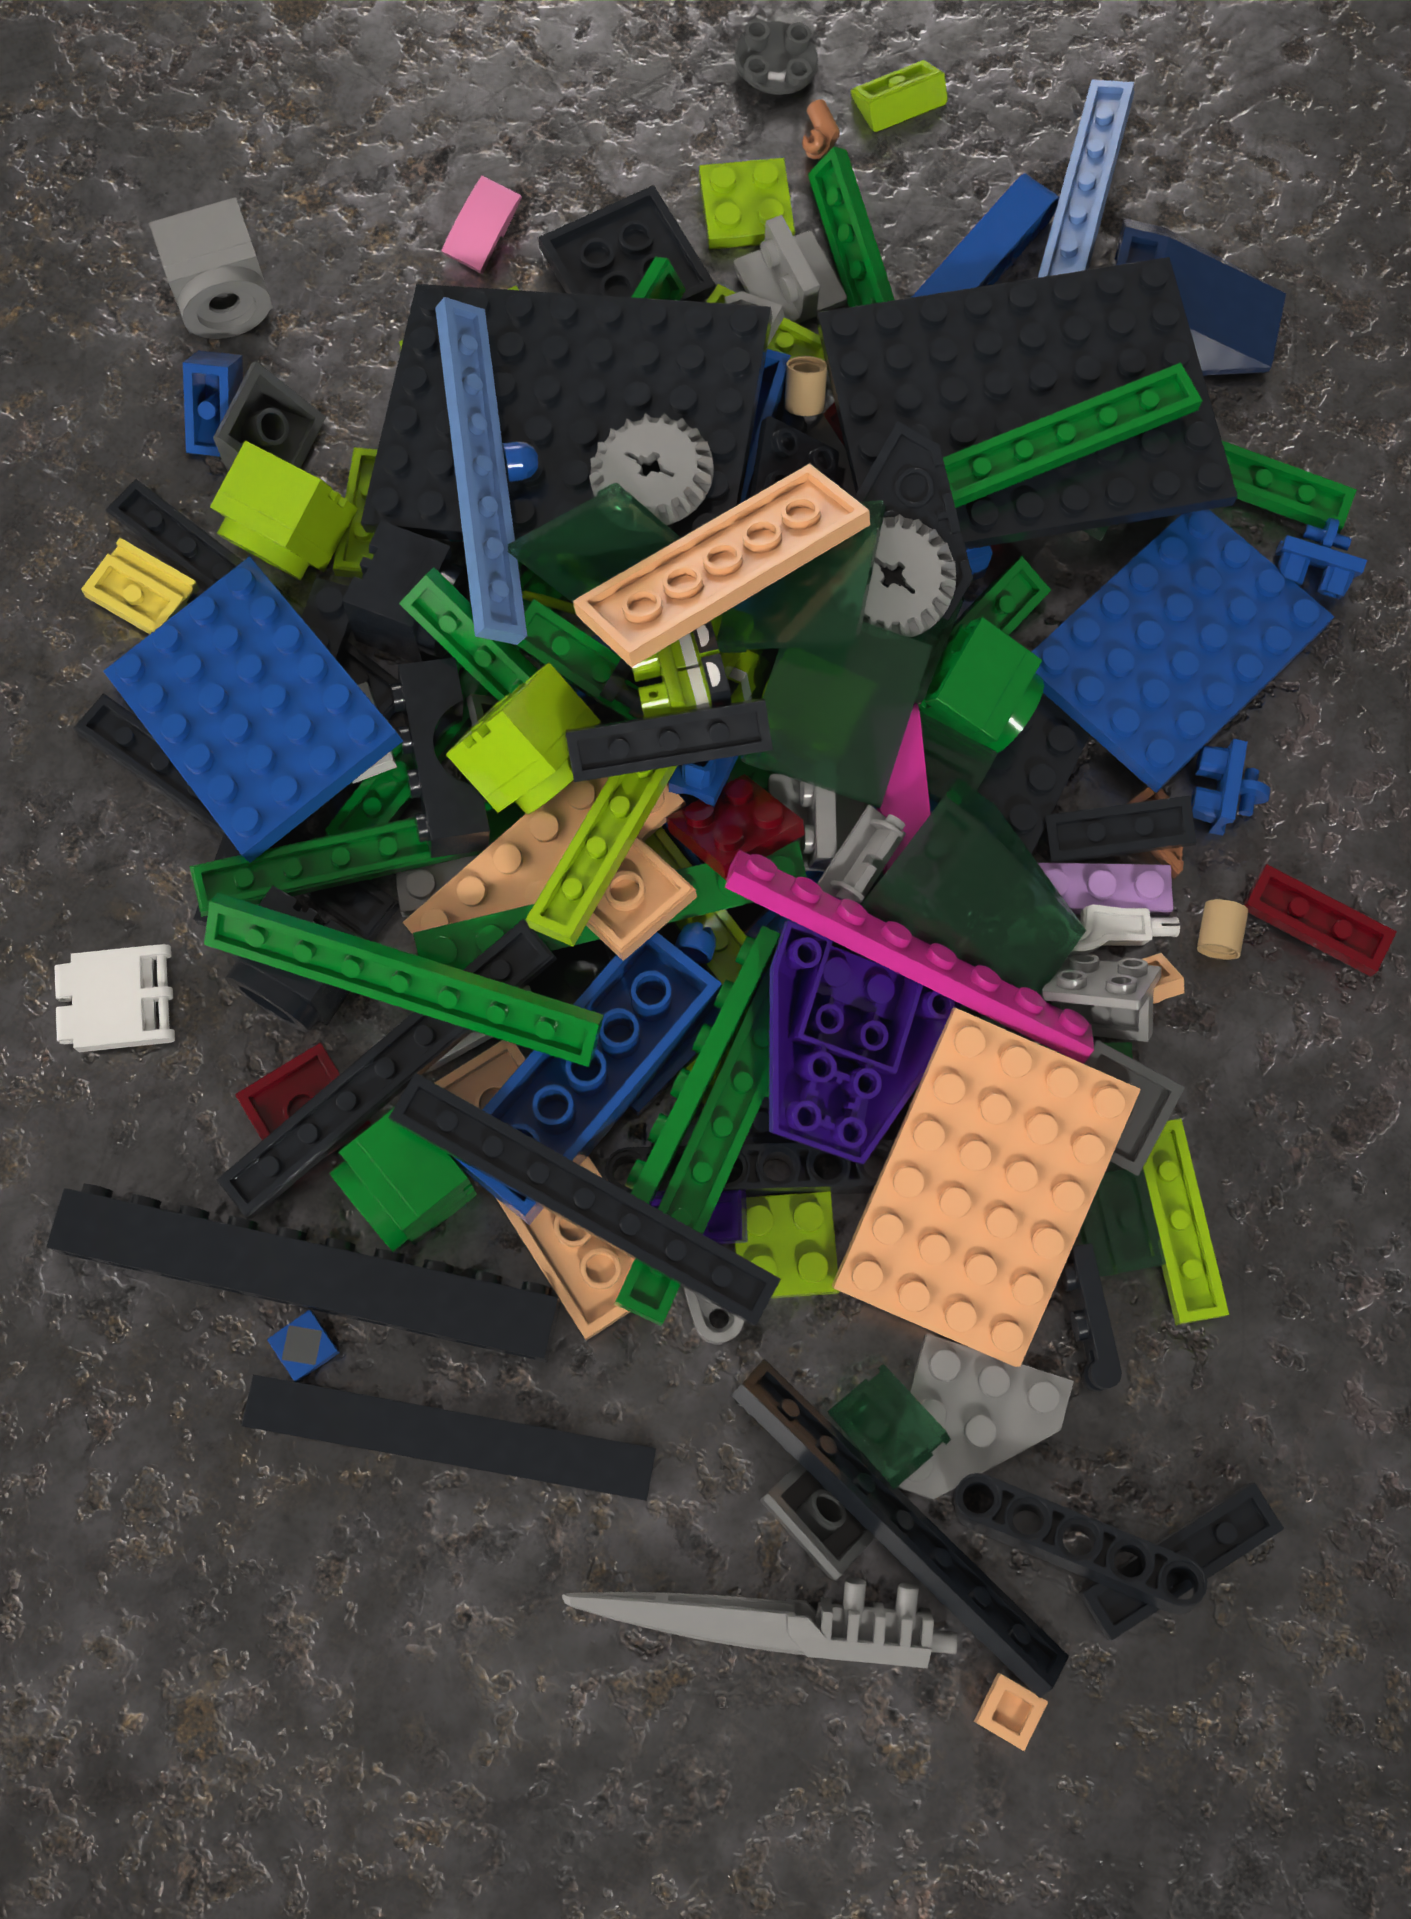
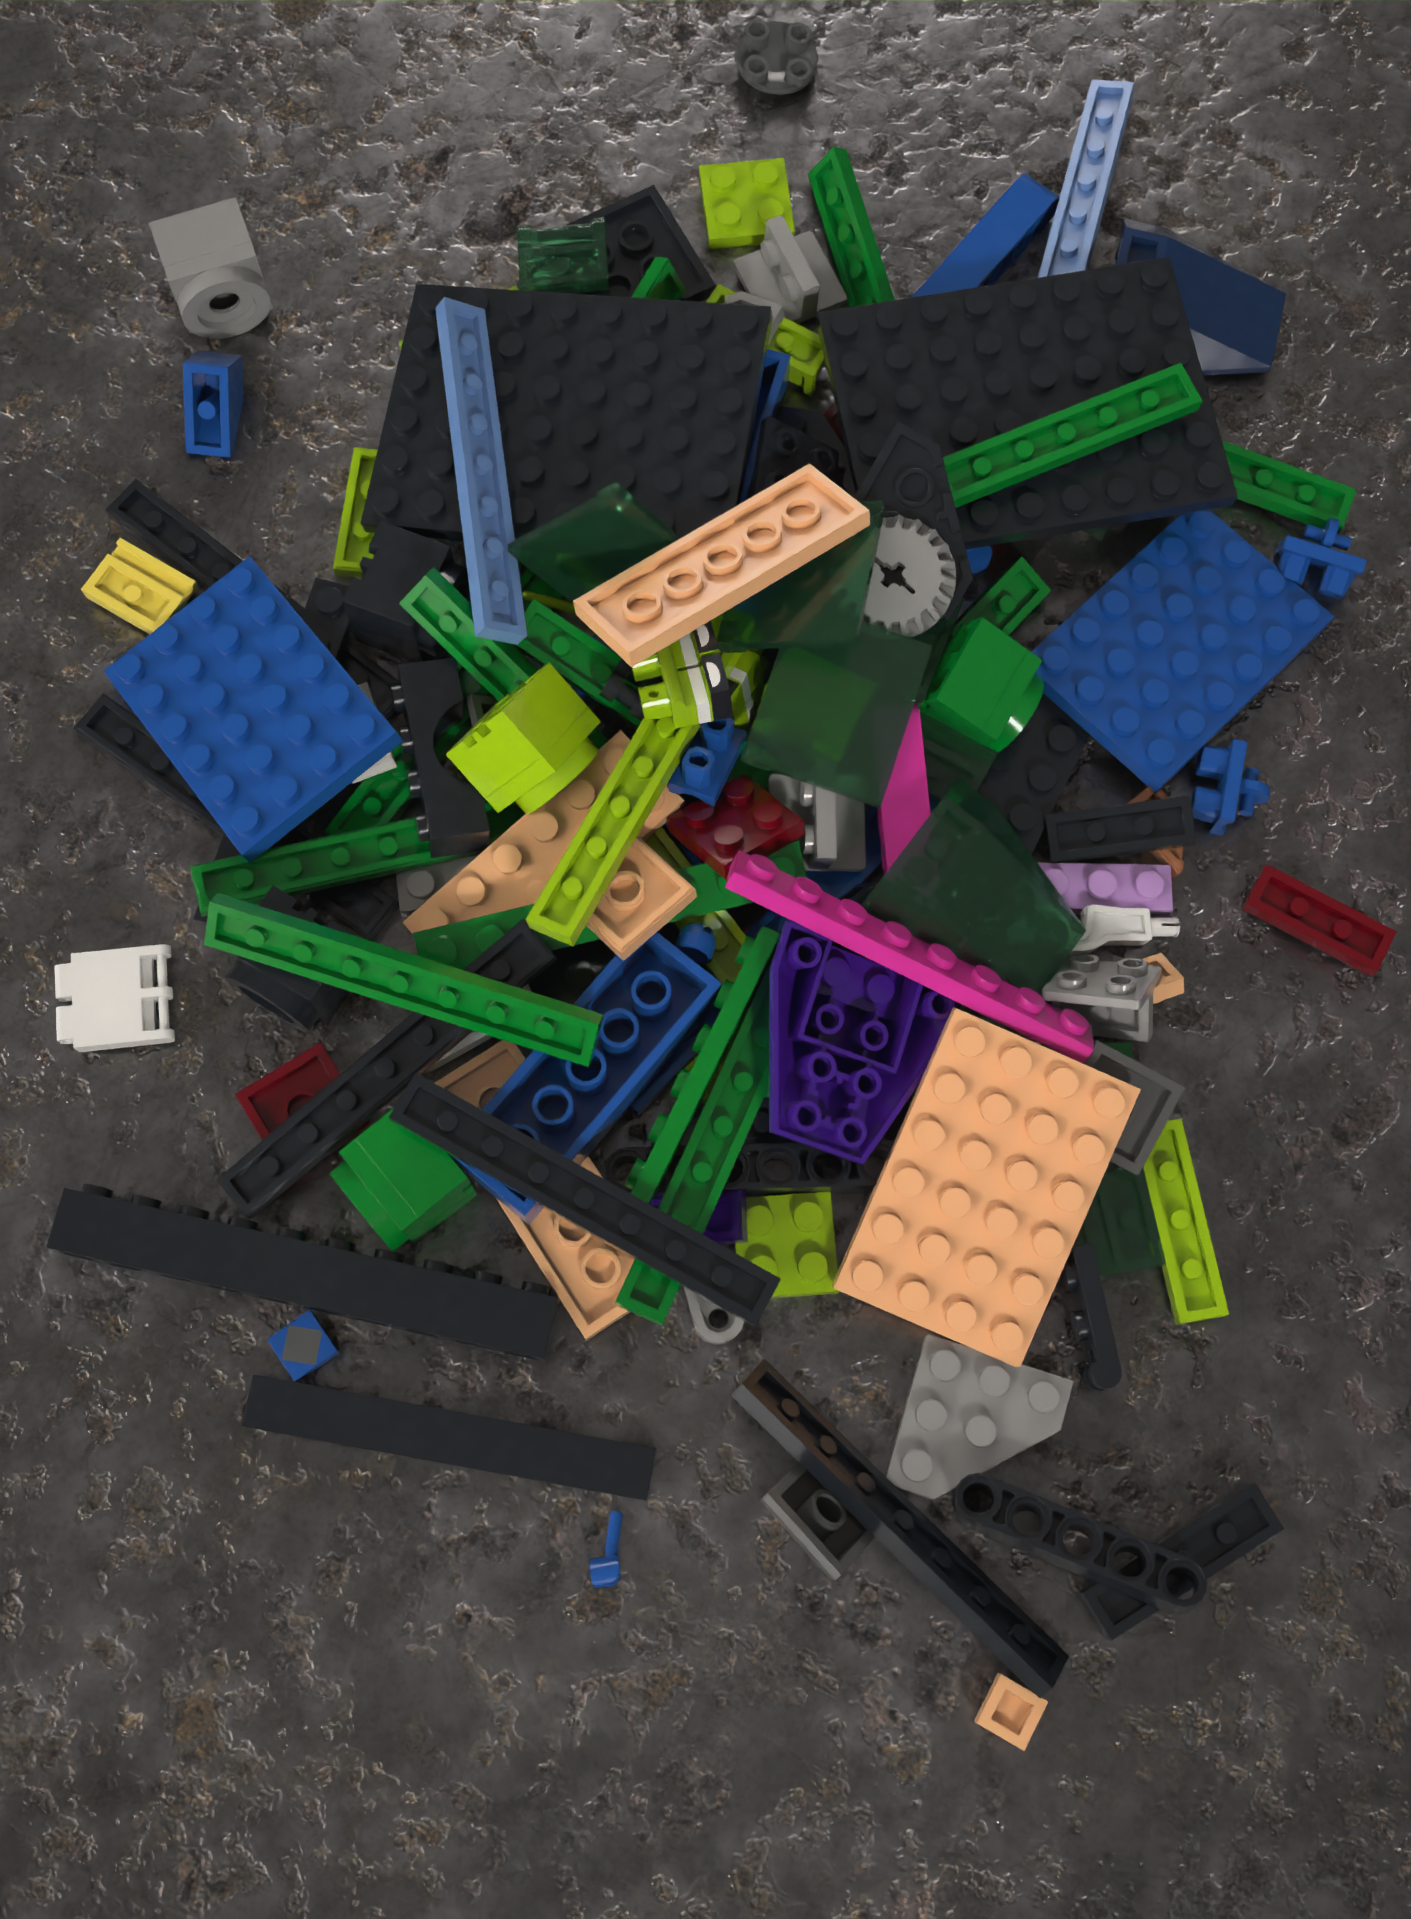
(268, 417): dark grey slope -> none
(281, 512): lime piece -> none
(481, 224): bright pink slope -> none
(520, 460): blue hinge -> none
(564, 267): none -> clear green plate
(606, 1570): none -> blue hand
(669, 740): black plate -> none
(681, 456): light grey gear -> none
(787, 1626): light grey piece -> none
(805, 386): tan beam -> none
(825, 132): nougat arm -> none
(862, 856): light grey hinge -> none
(889, 1426): clear green plate -> none
(901, 95): lime slope -> none
(1222, 929): tan beam -> none

